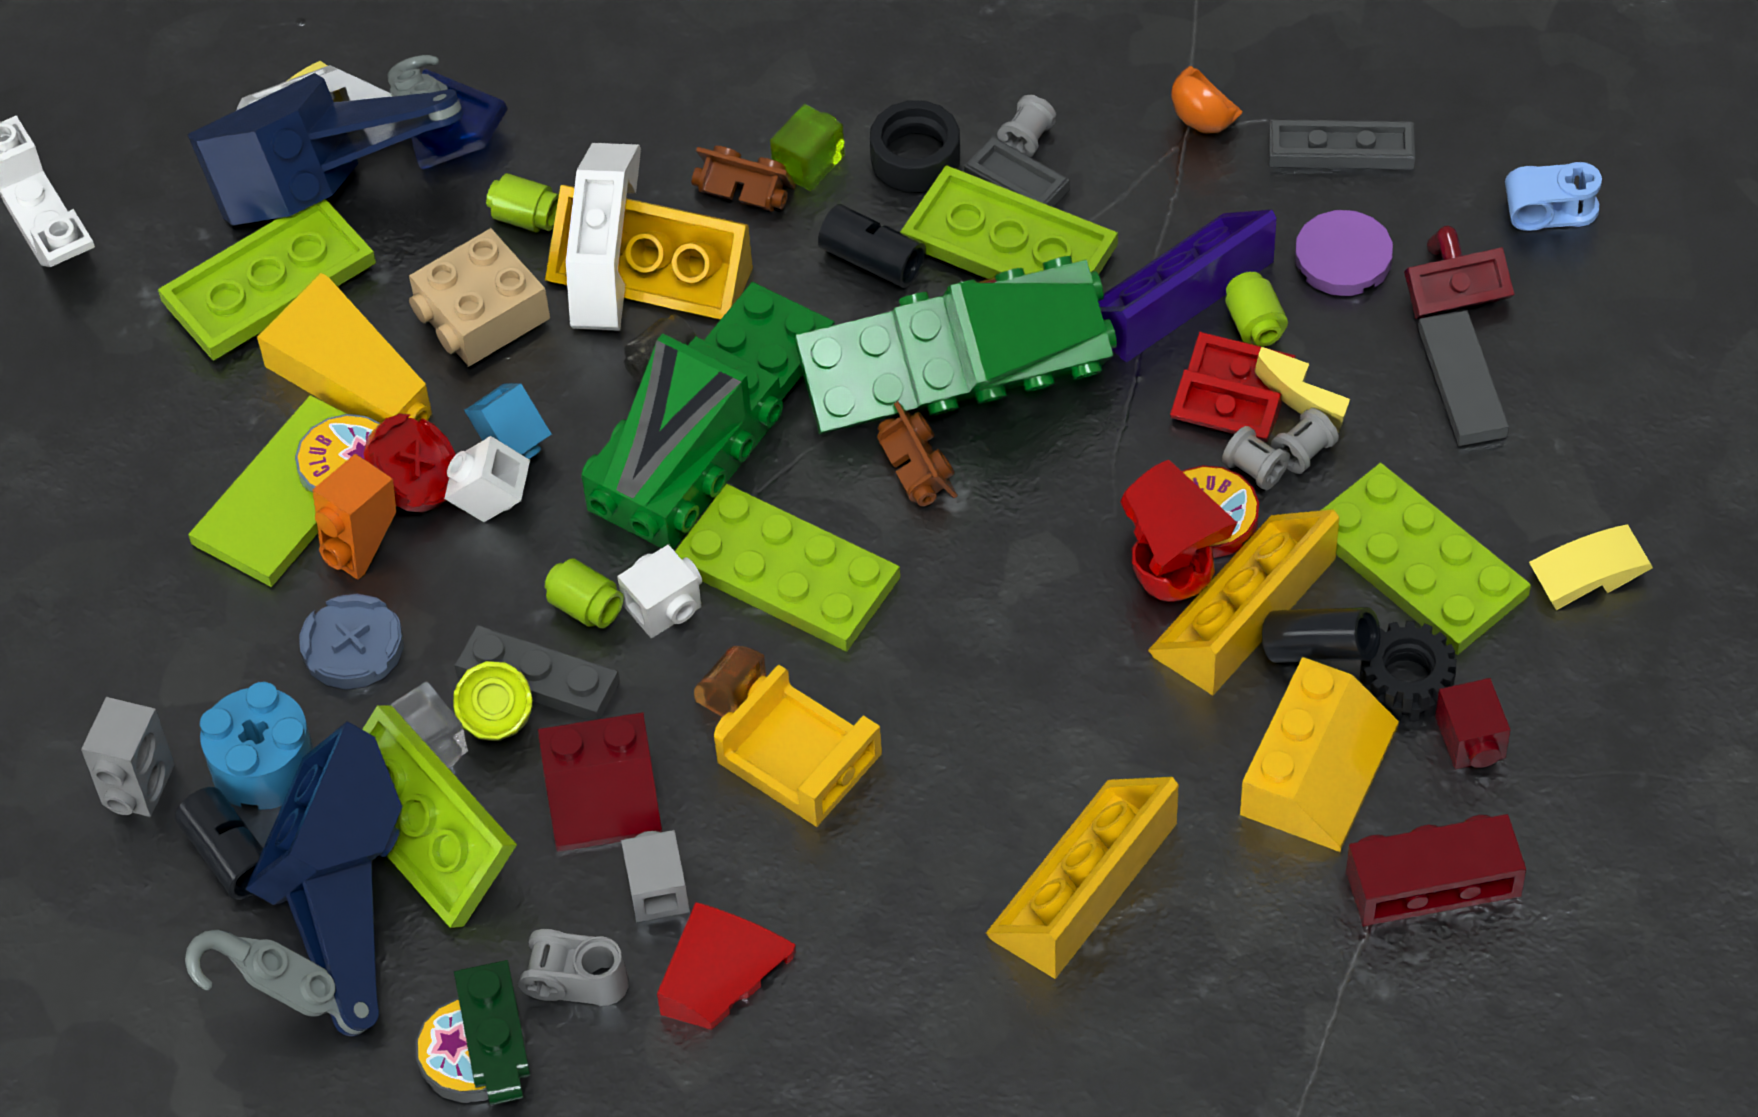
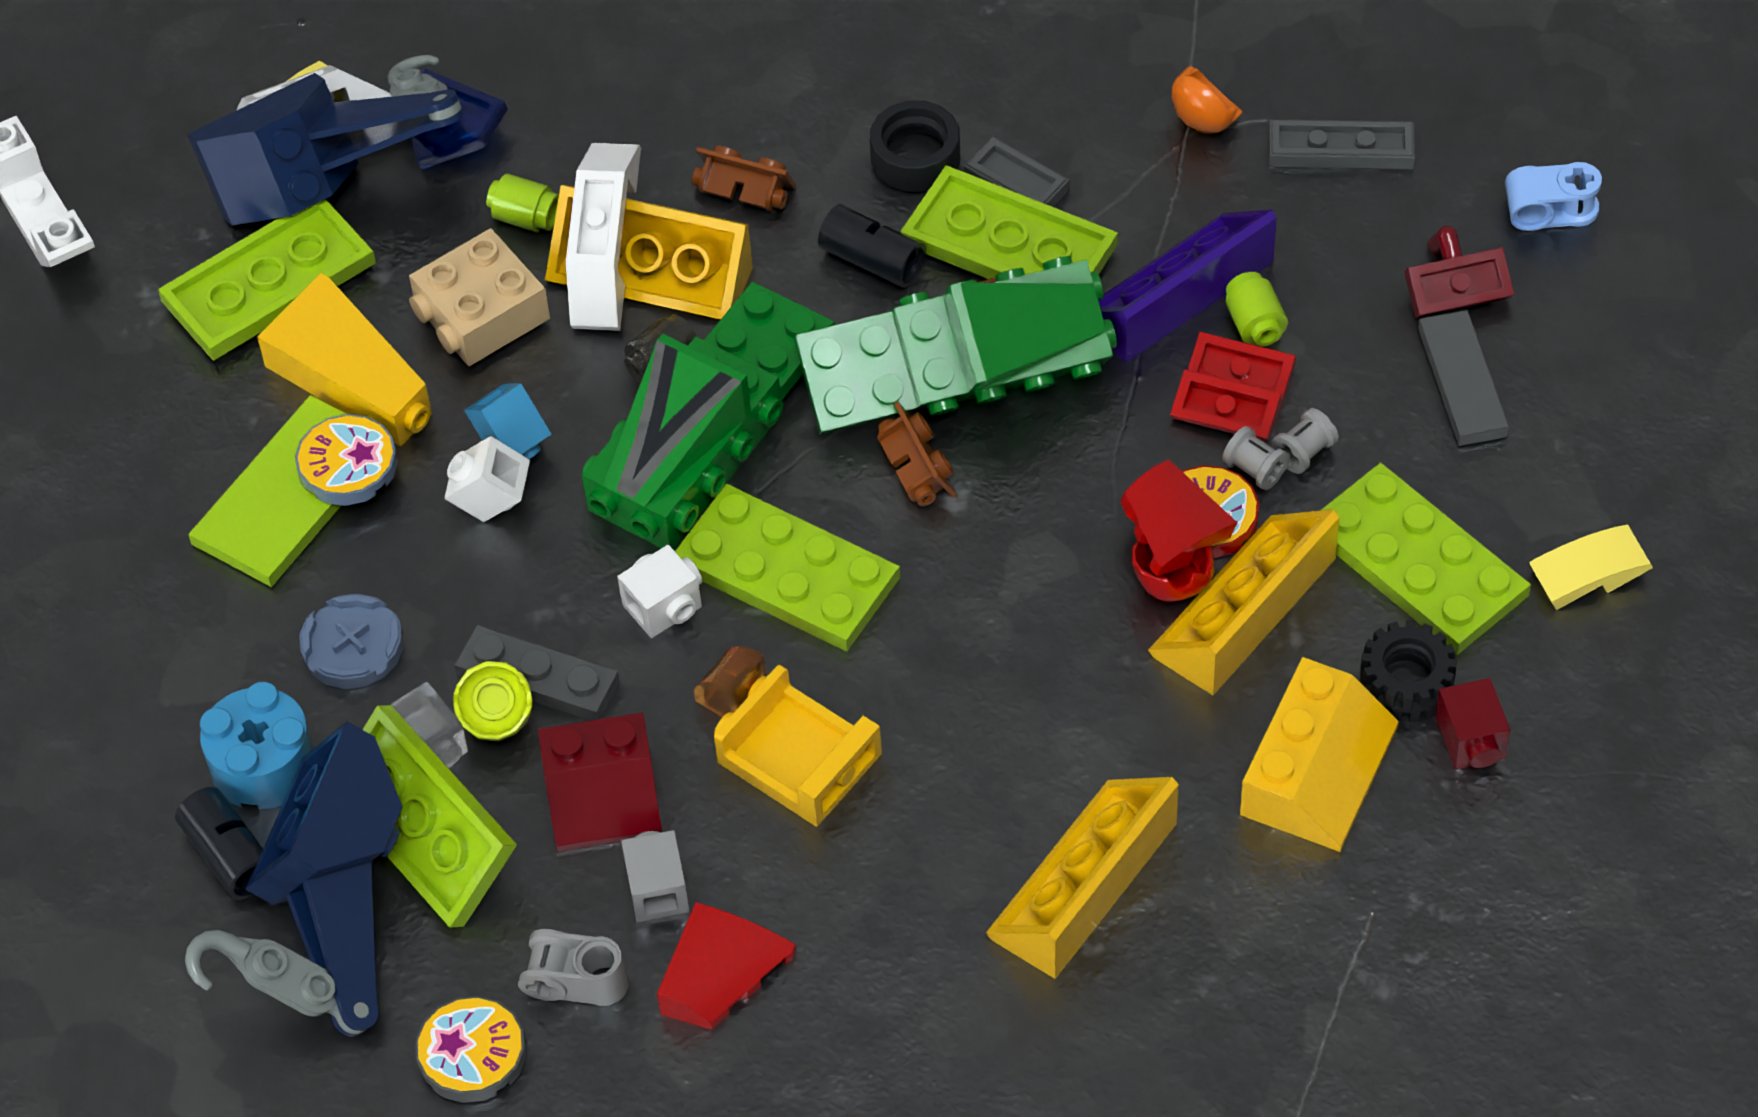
(128, 757): light grey brick -> none
(353, 514): orange slope -> none
(415, 458): red tile -> none
(493, 1030): dark green hinge -> none
(583, 593): lime brick -> none
(809, 146): clear neon green brick -> none
(1030, 121): light grey bush -> none
(1288, 377): light yellow slope -> none
(1321, 634): black pin -> none
(1343, 252): medium lavender tile -> none
(1435, 869): dark red brick -> none

